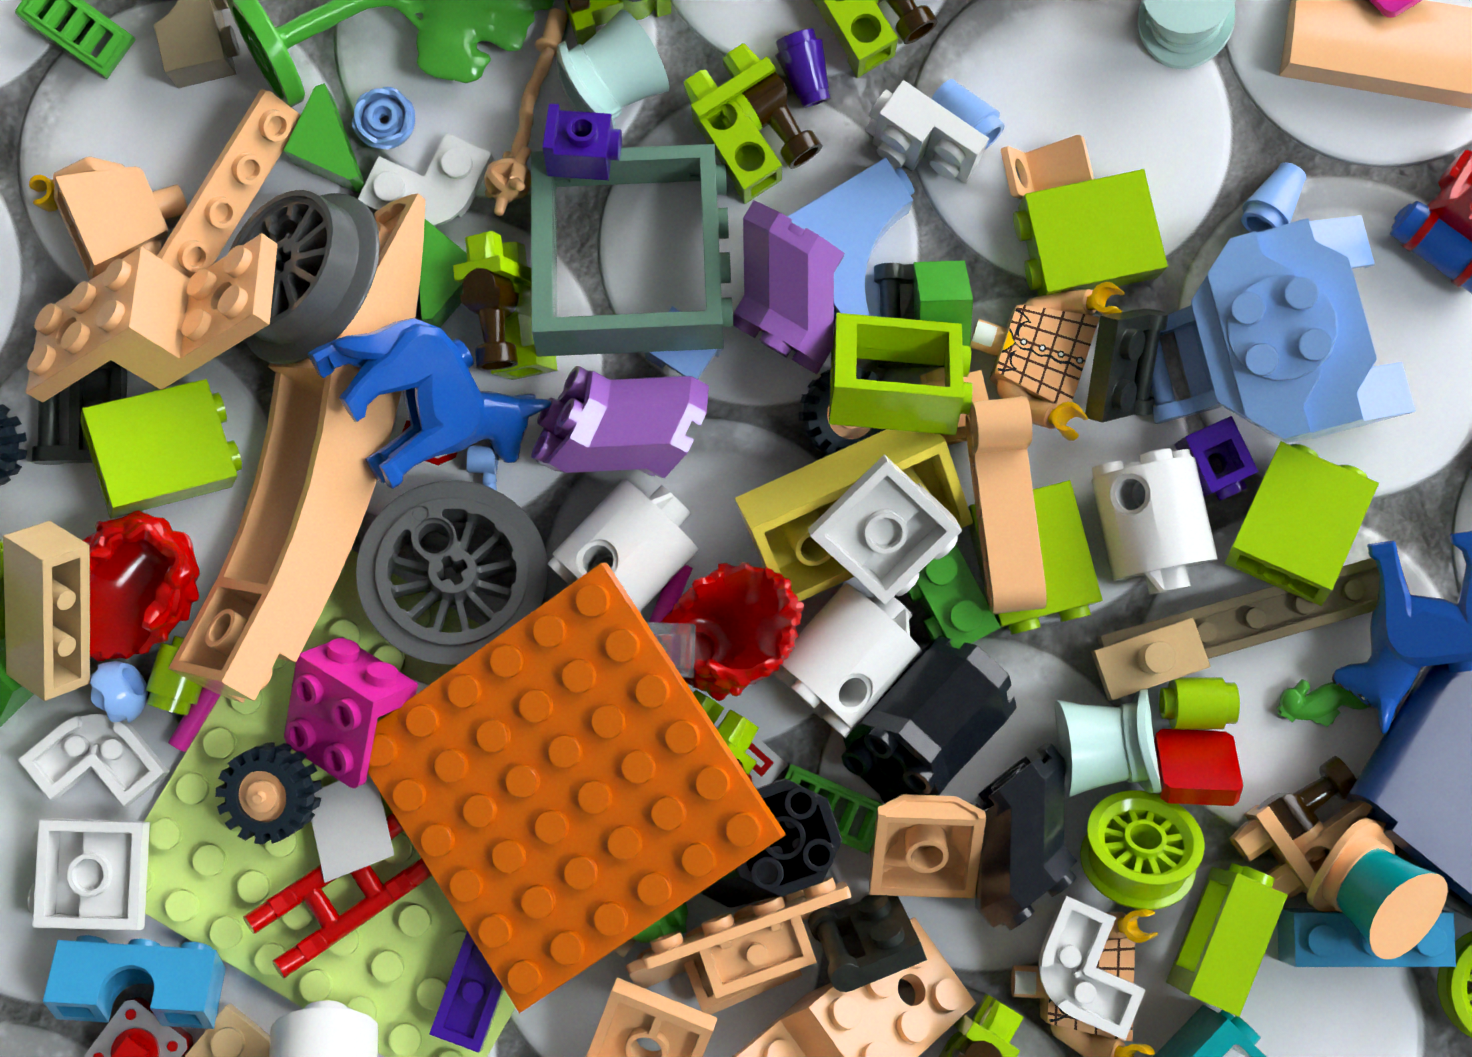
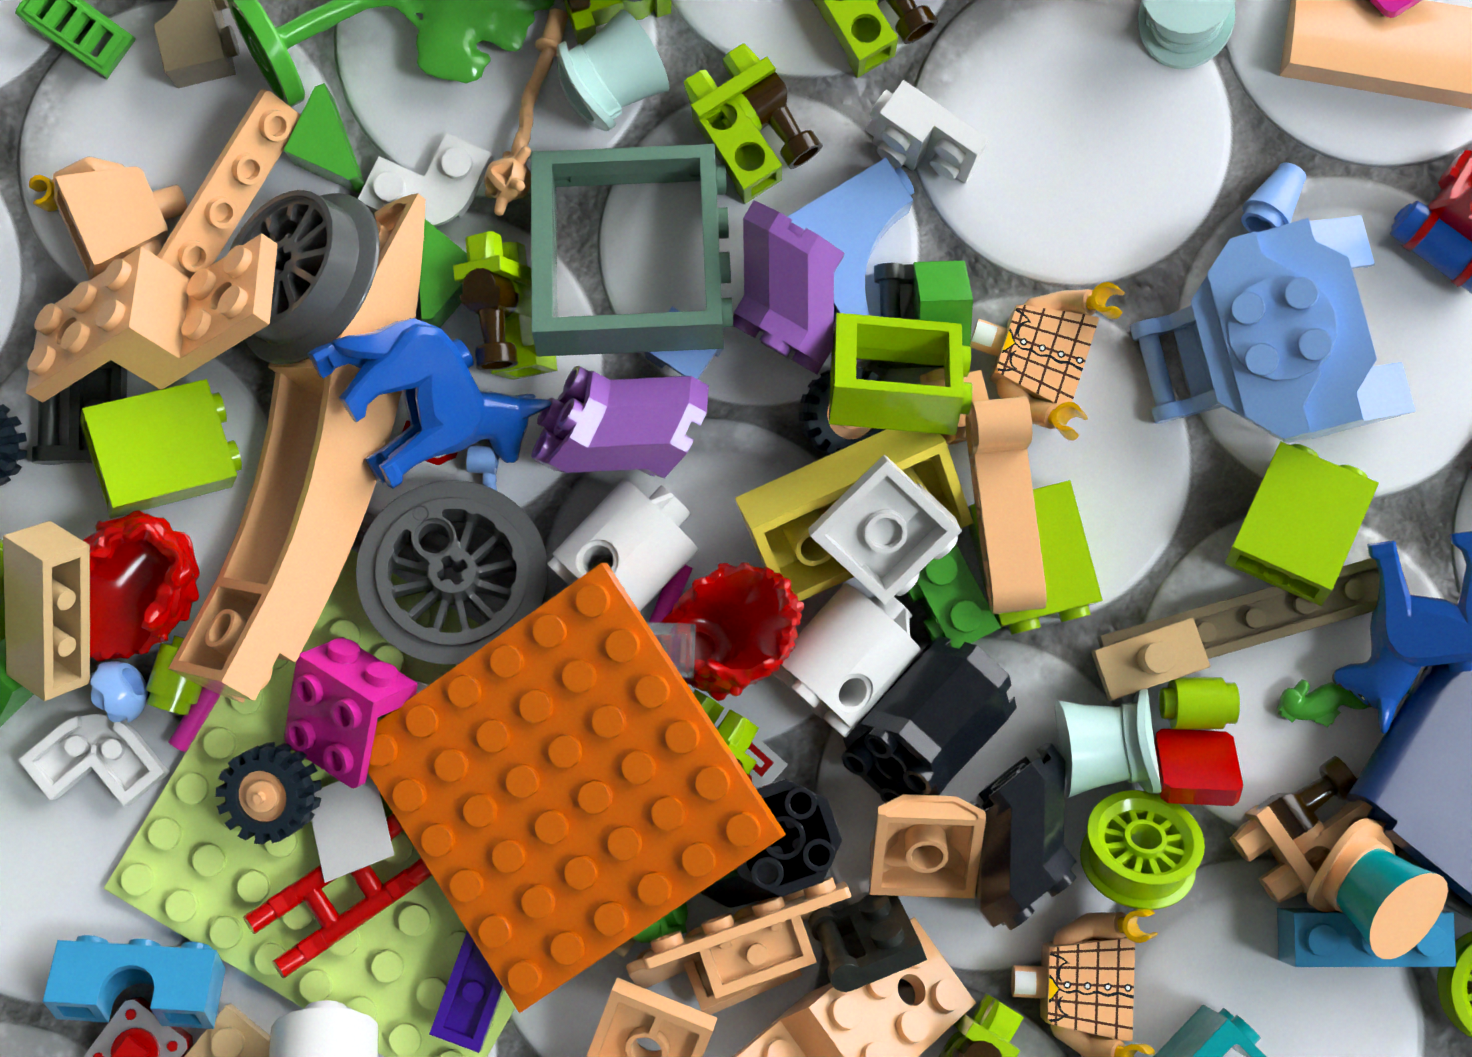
(89, 874): white plate -> none
(379, 103): light blue plate -> none
(580, 144): dark purple brick -> none
(804, 65): dark purple cone -> none
(864, 839): bright green slope -> none
(970, 109): light blue cone -> none
(1047, 166): light nougat bracket -> none
(1071, 974): white plate -> none
(1090, 234): lime brick -> none
(1124, 364): pearl dark grey plate -> none
(1154, 518): white cylinder -> none
(1227, 444): dark purple brick -> none
(1227, 937): lime window -> none

